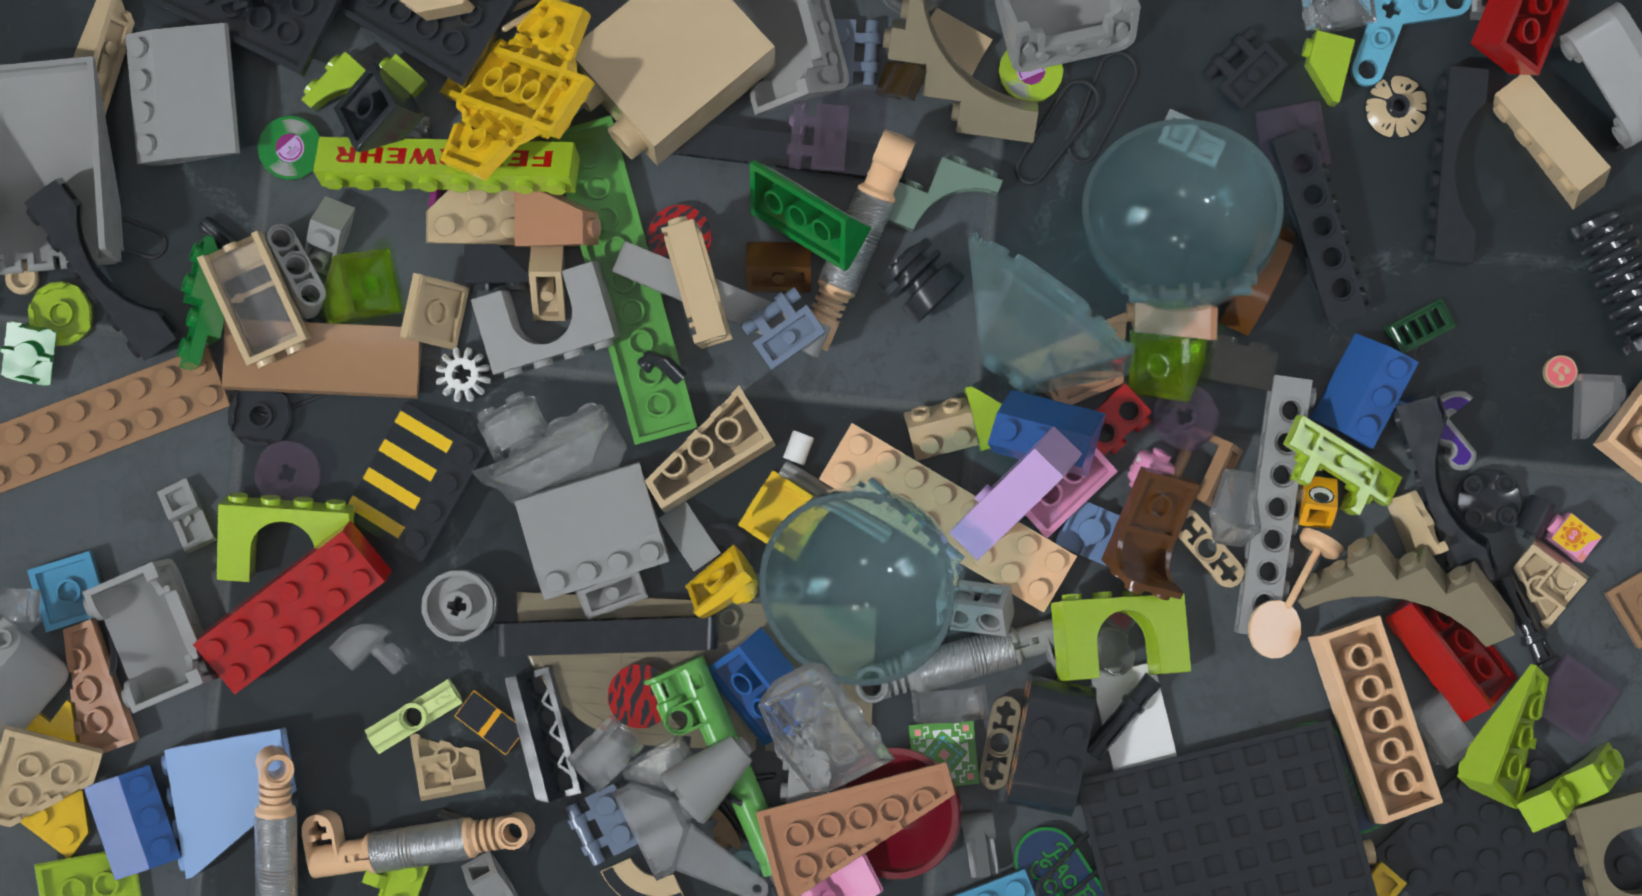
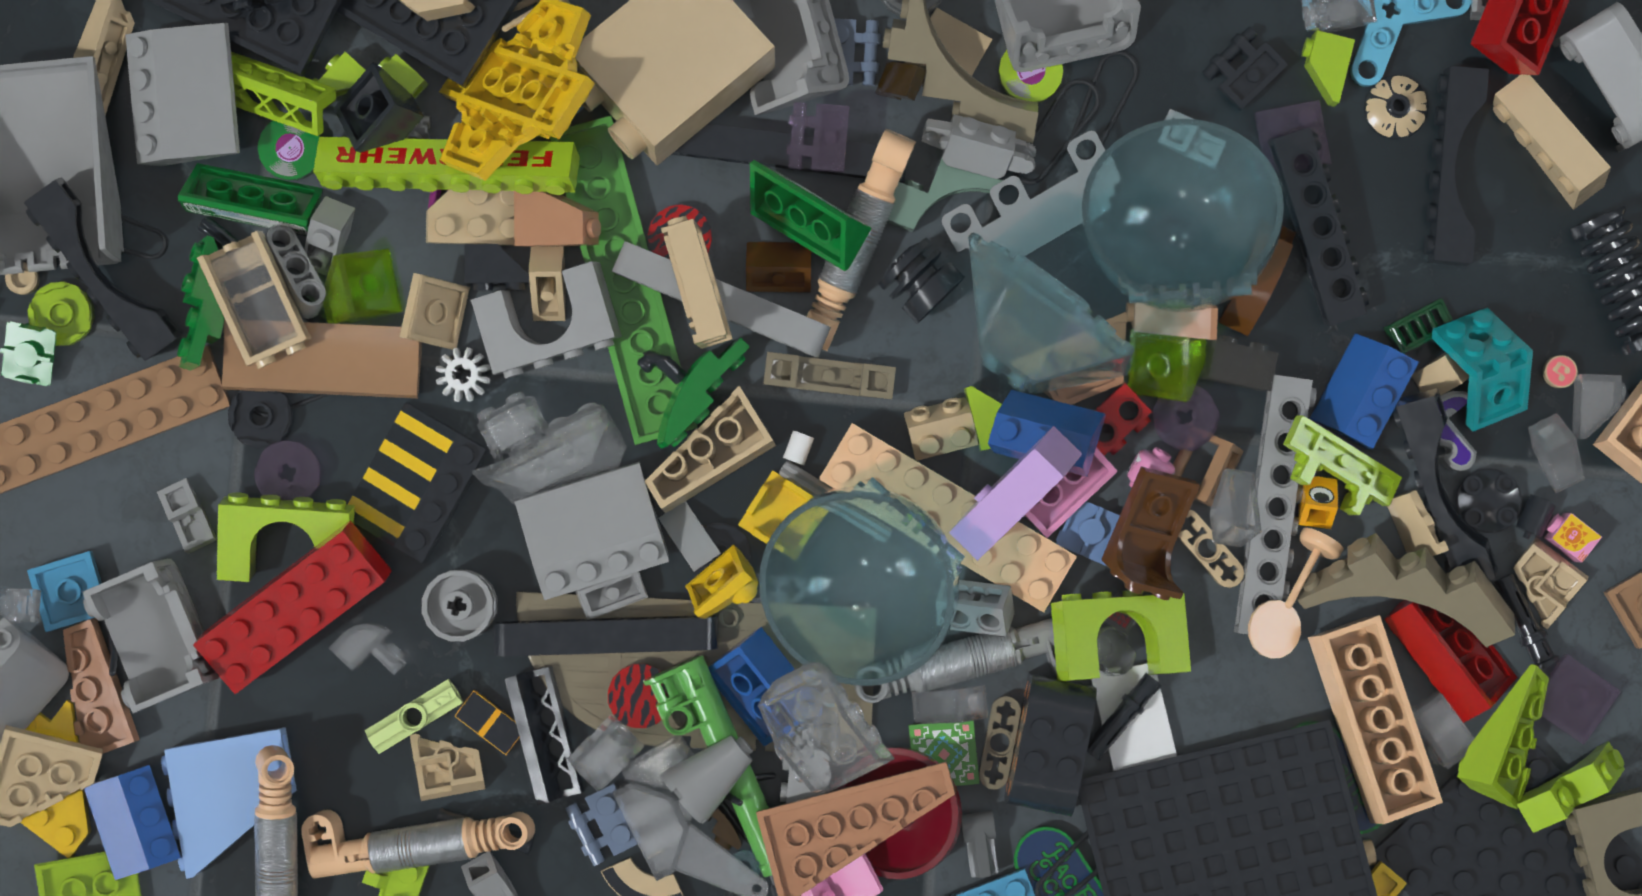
(249, 198): none -> green slope
(289, 88): none -> lime fence
(690, 397): none -> green slope
(789, 336): sand blue plate -> none
(829, 376): none -> dark tan slope
(979, 146): none -> light grey hinge
(1032, 221): none -> light grey piece
(1440, 374): none -> tan slope
(1492, 365): none -> teal bracket
(1557, 452): none -> clear slope

